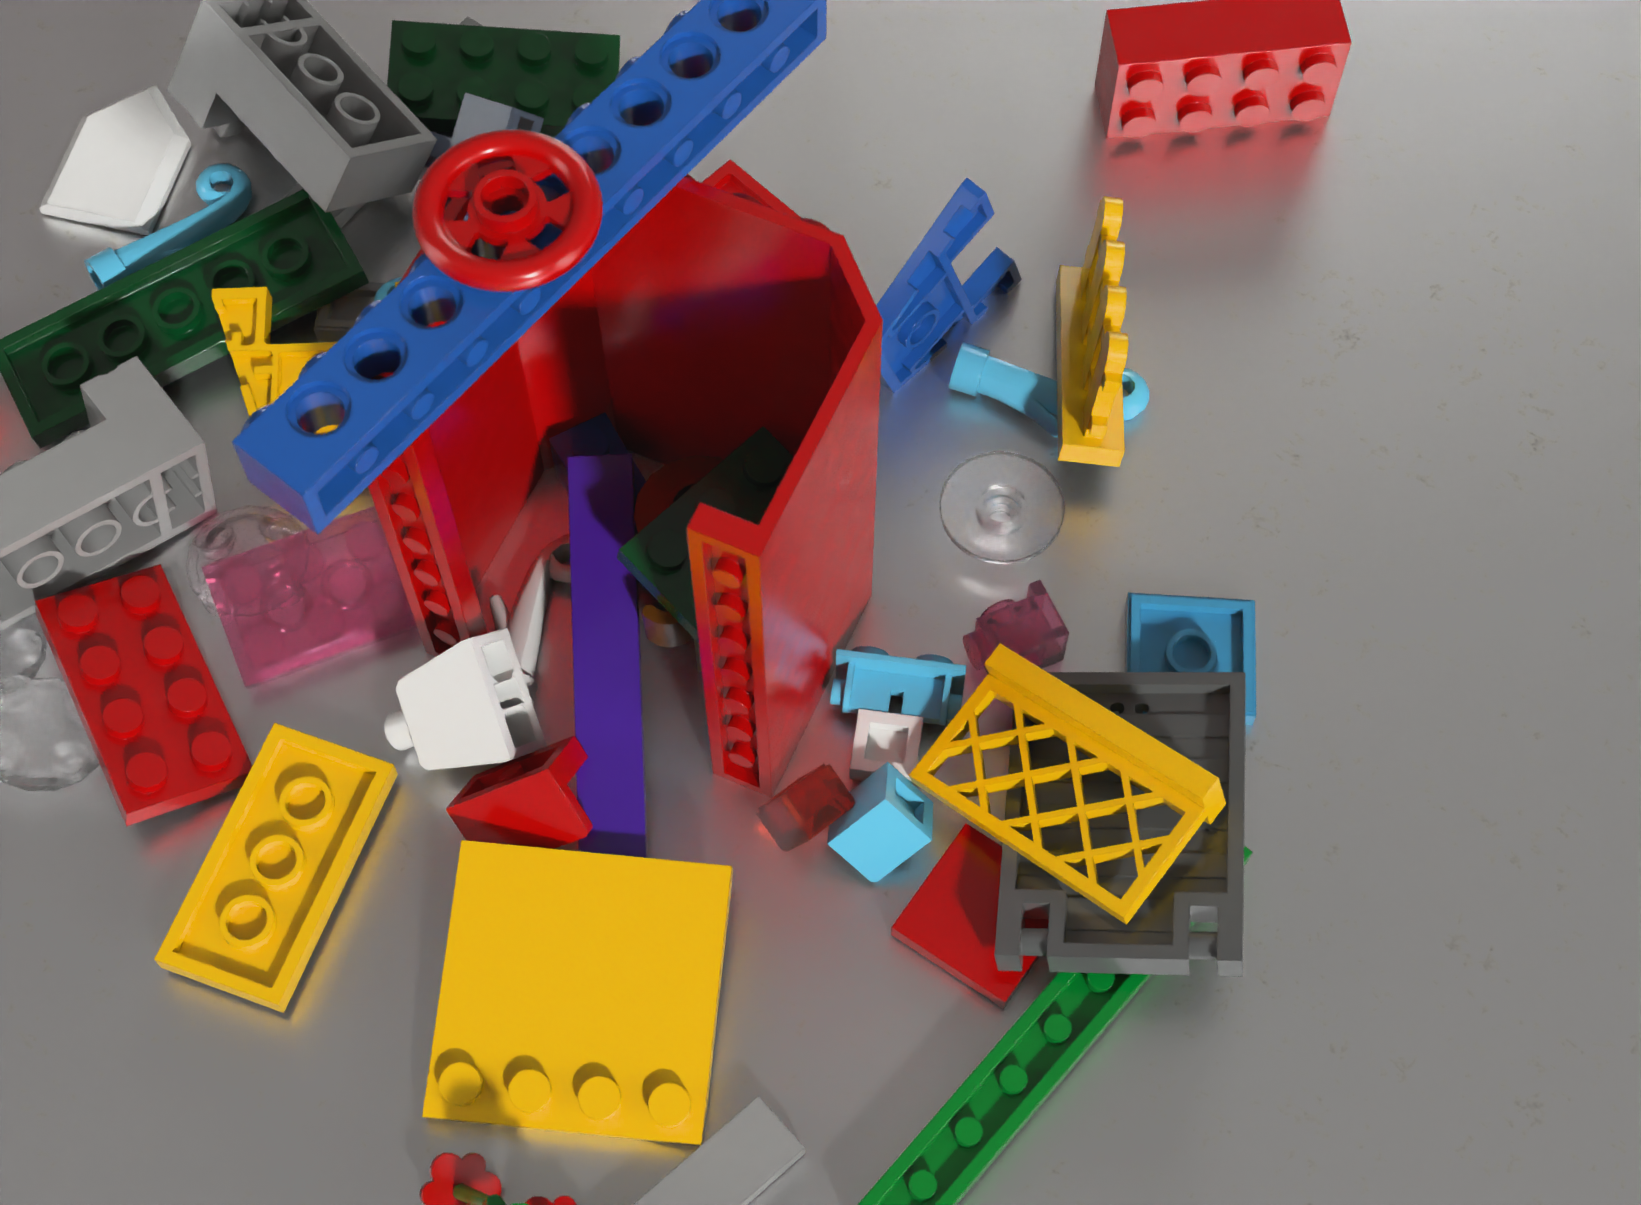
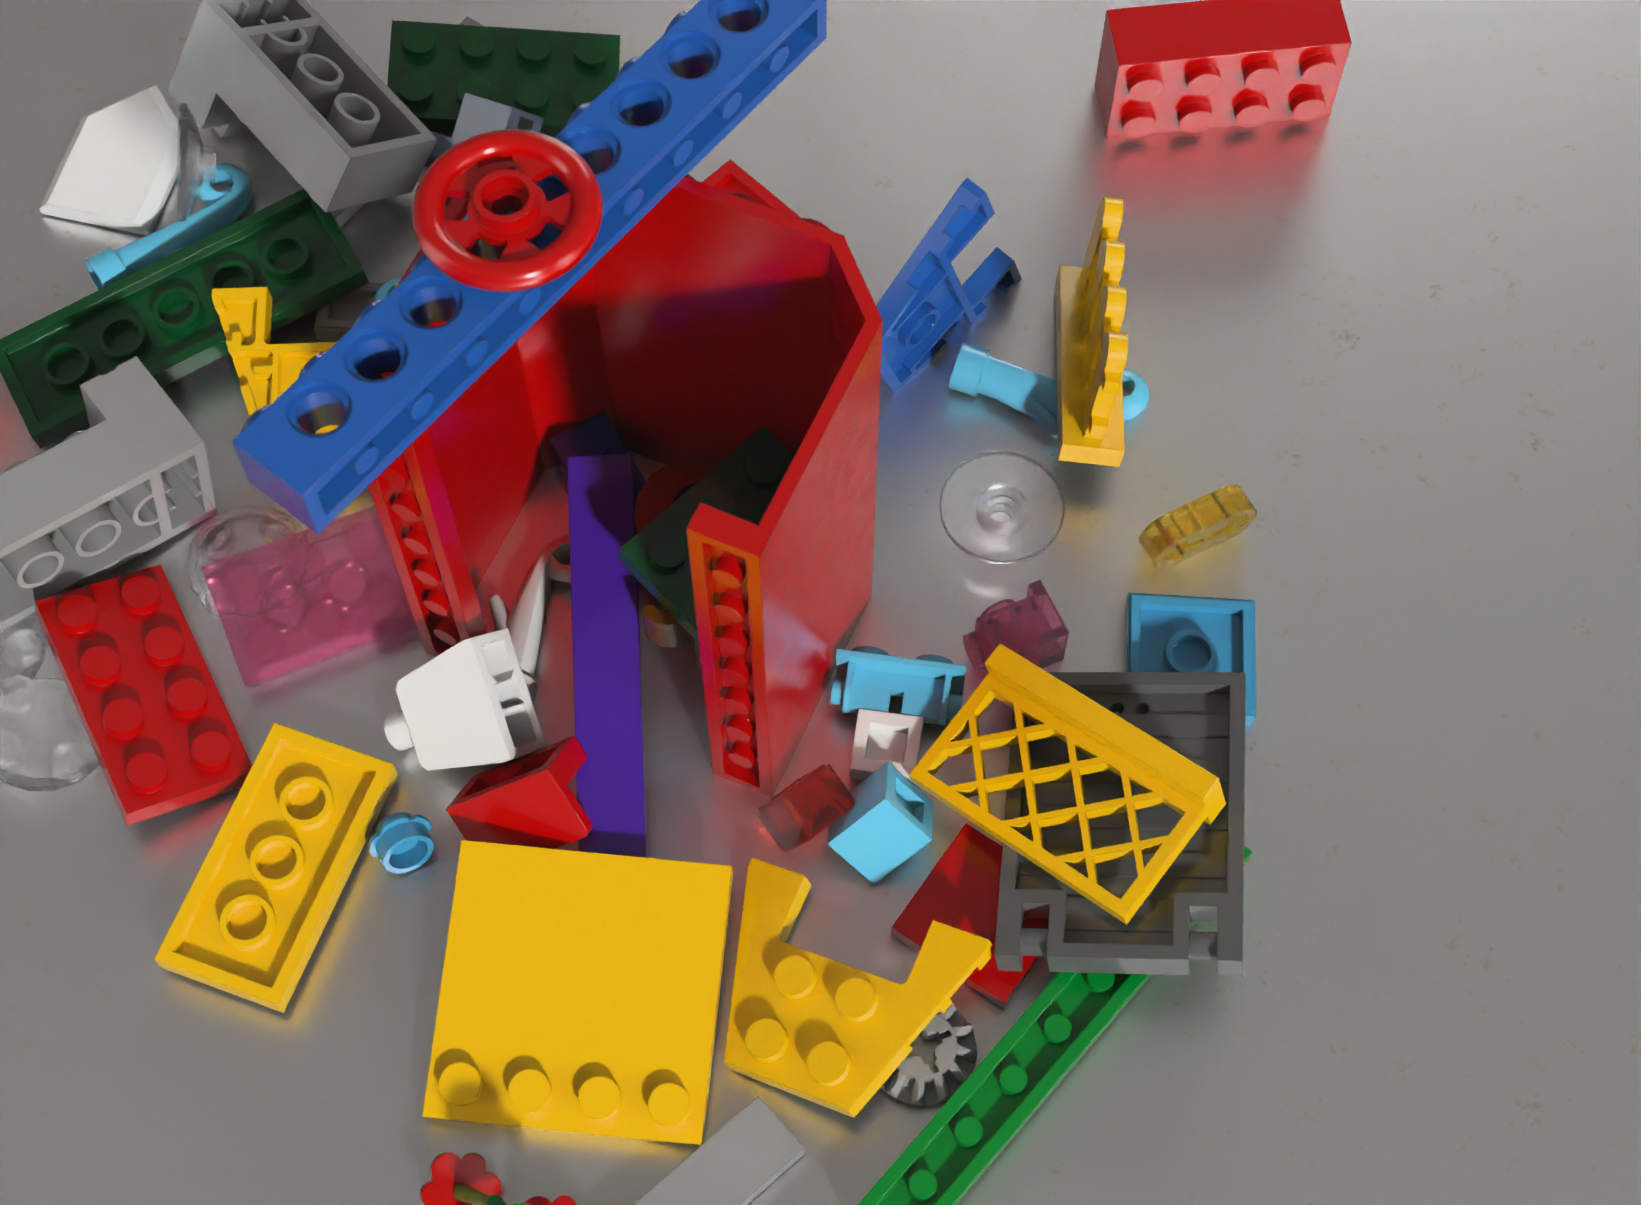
(195, 162): none -> clear dish
(402, 842): none -> dark azure plate
(822, 1023): none -> yellow wing
(953, 1063): none -> light grey gear
(1197, 526): none -> clear yellow beam

